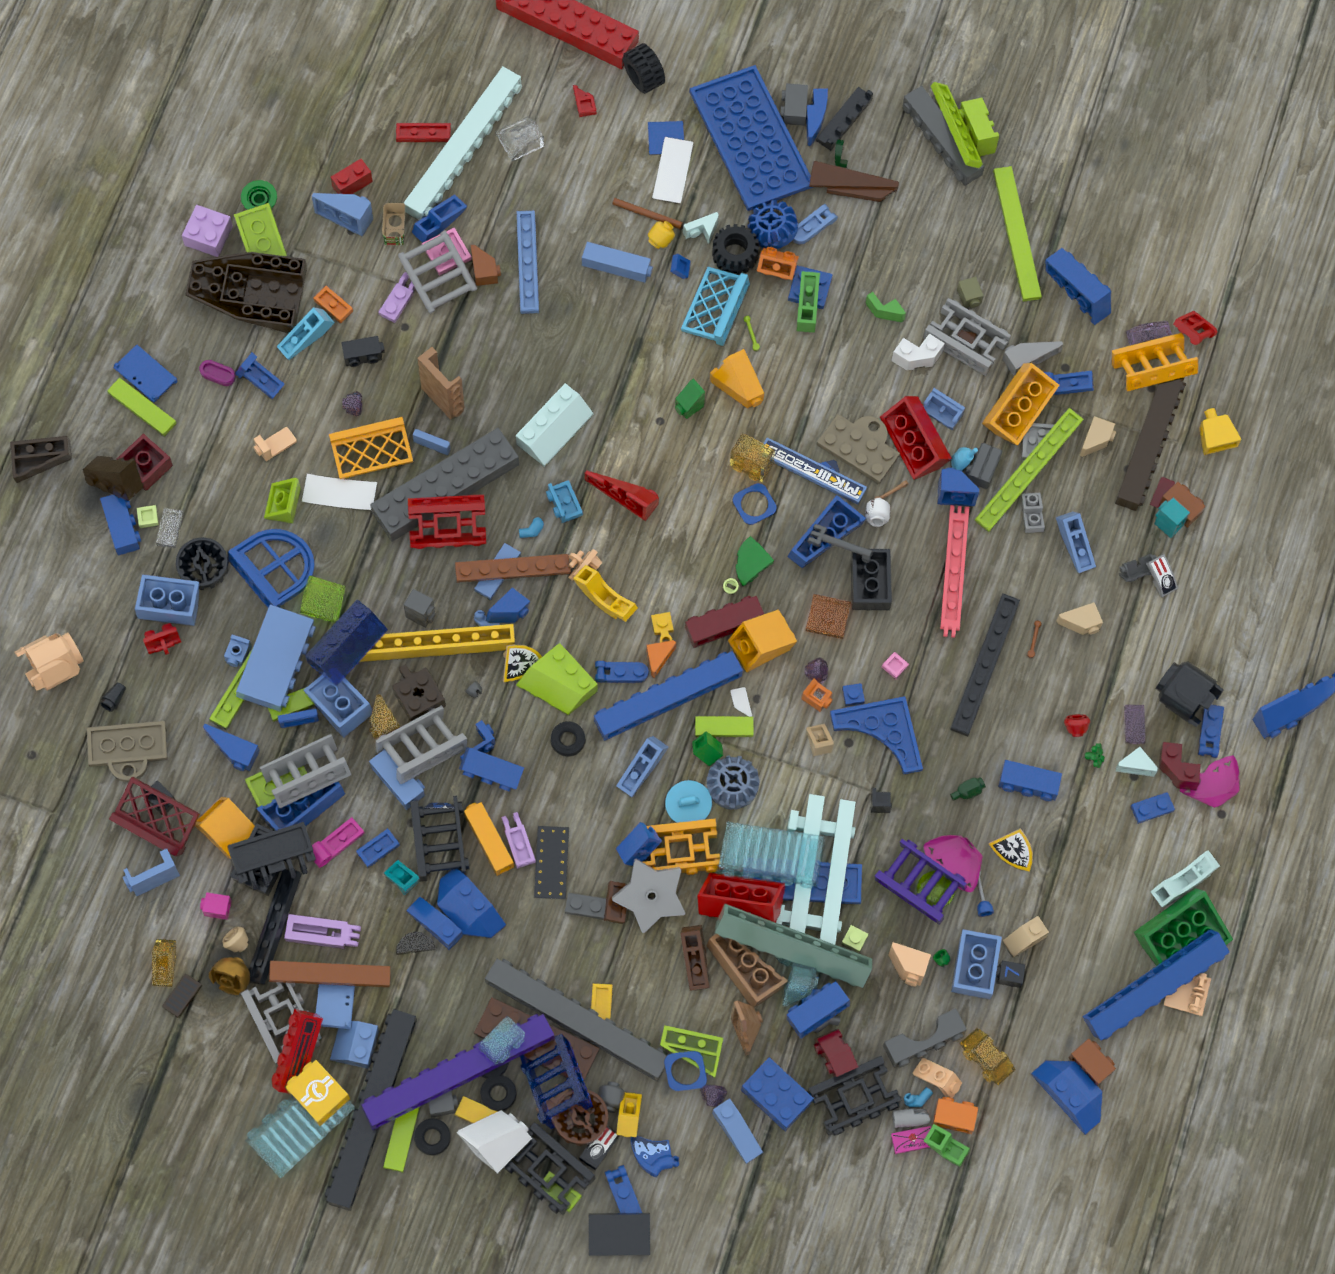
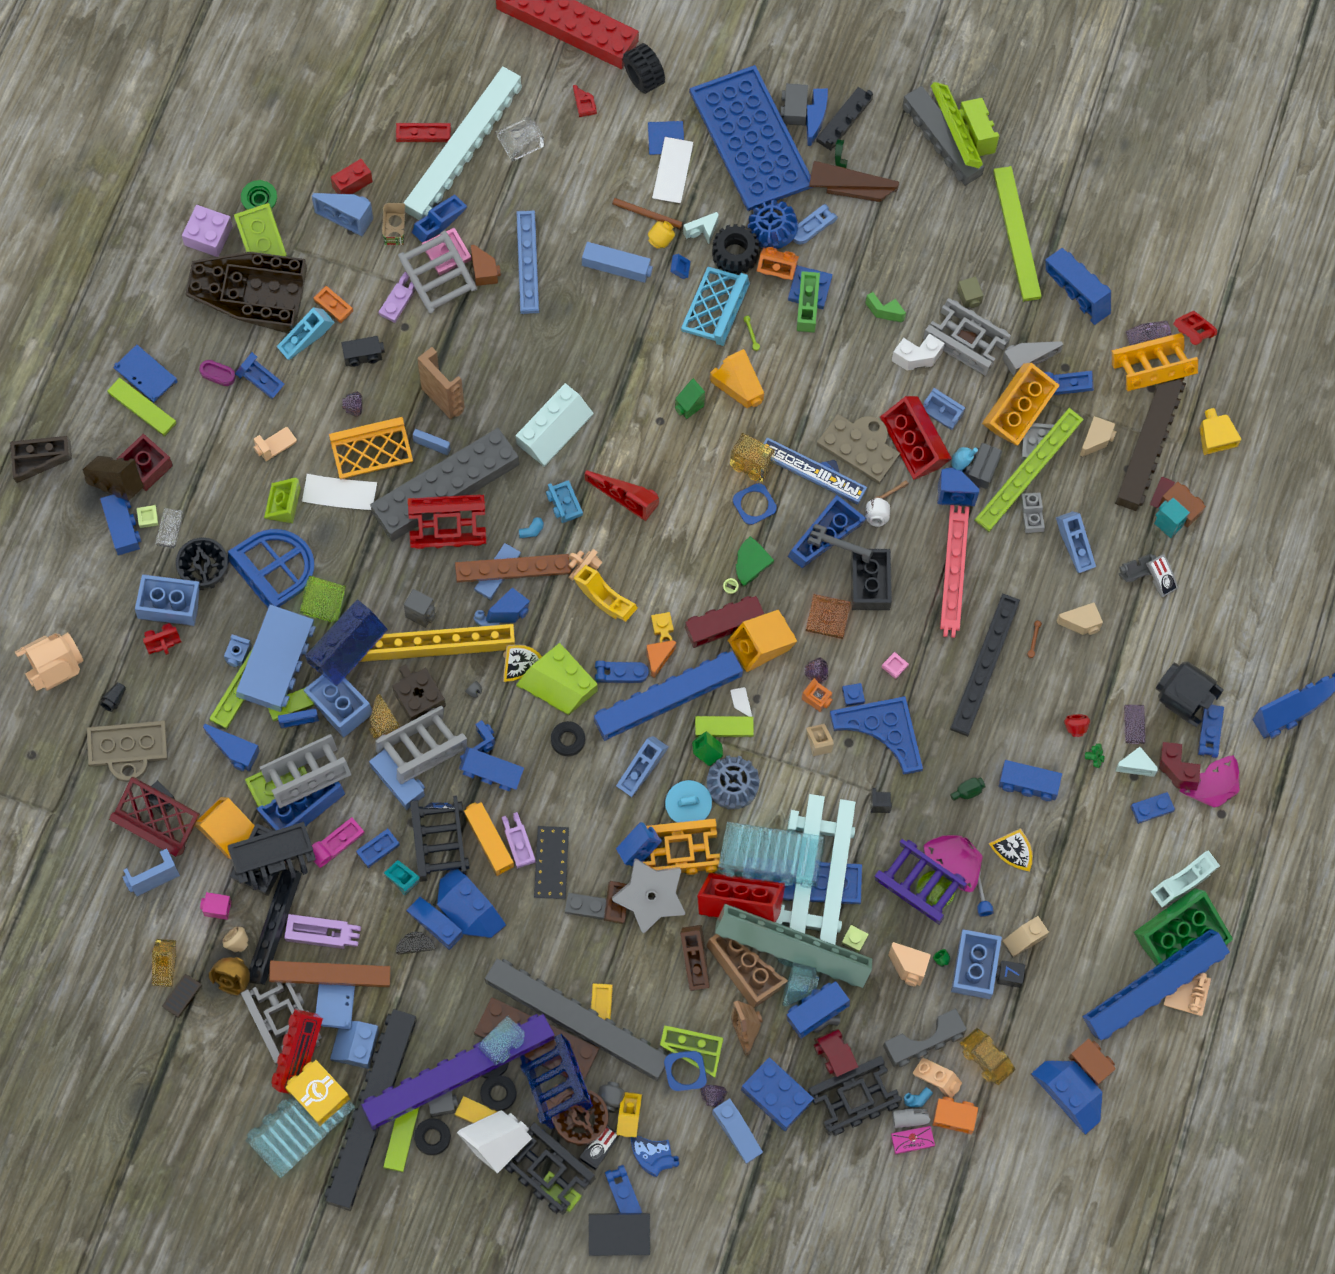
(946, 1146): bright green slope -> none

